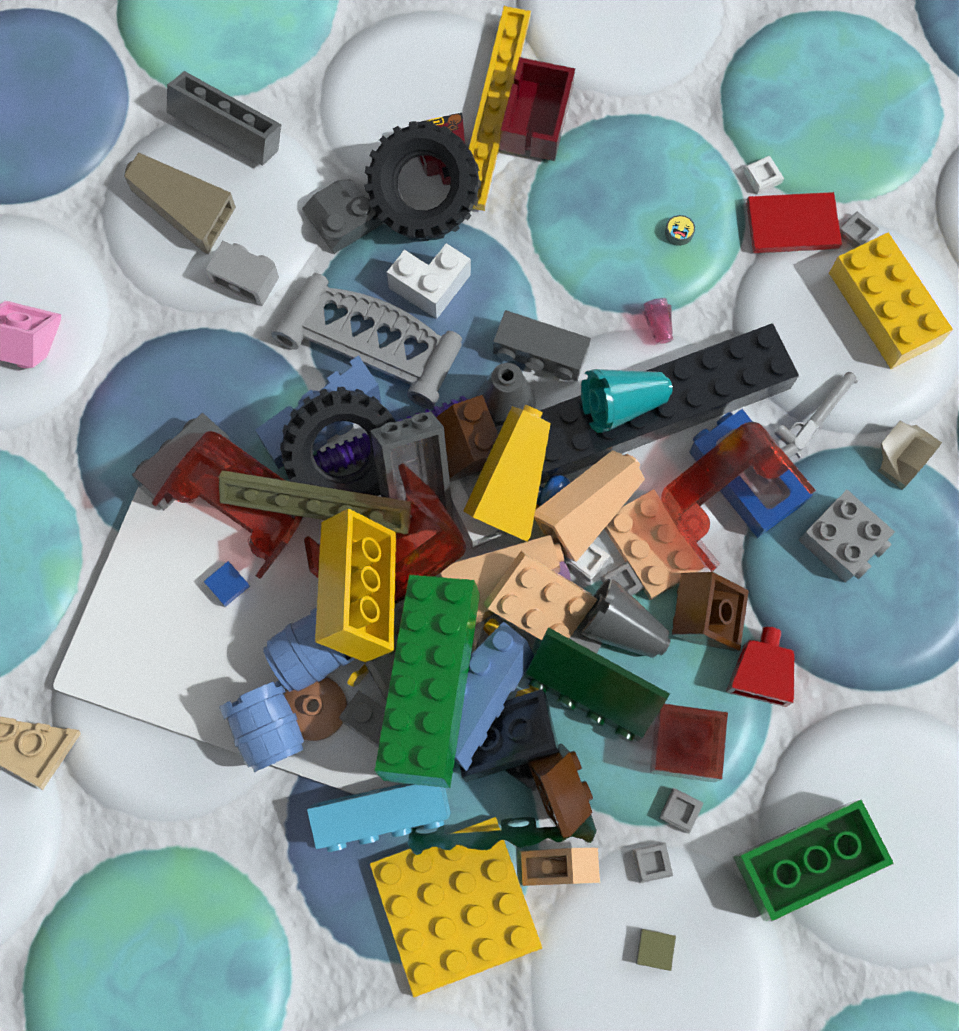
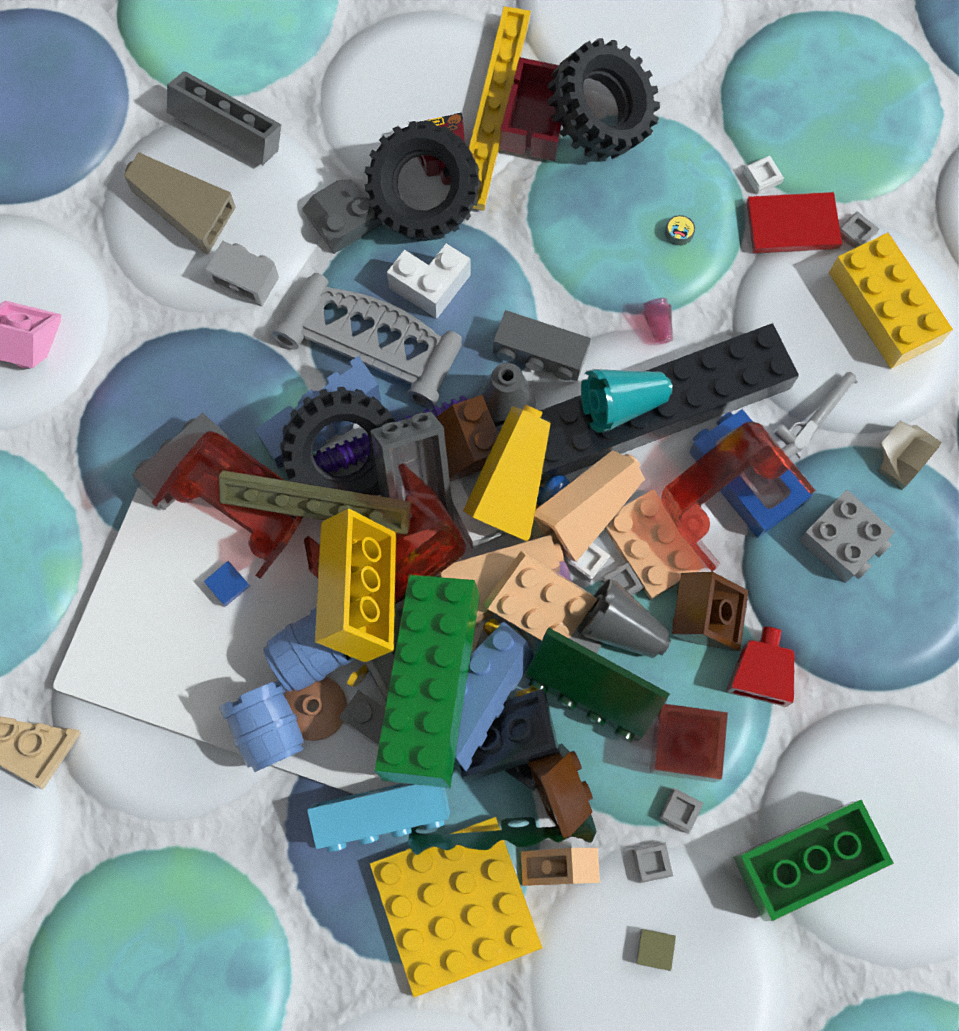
(626, 83): none -> black tyre

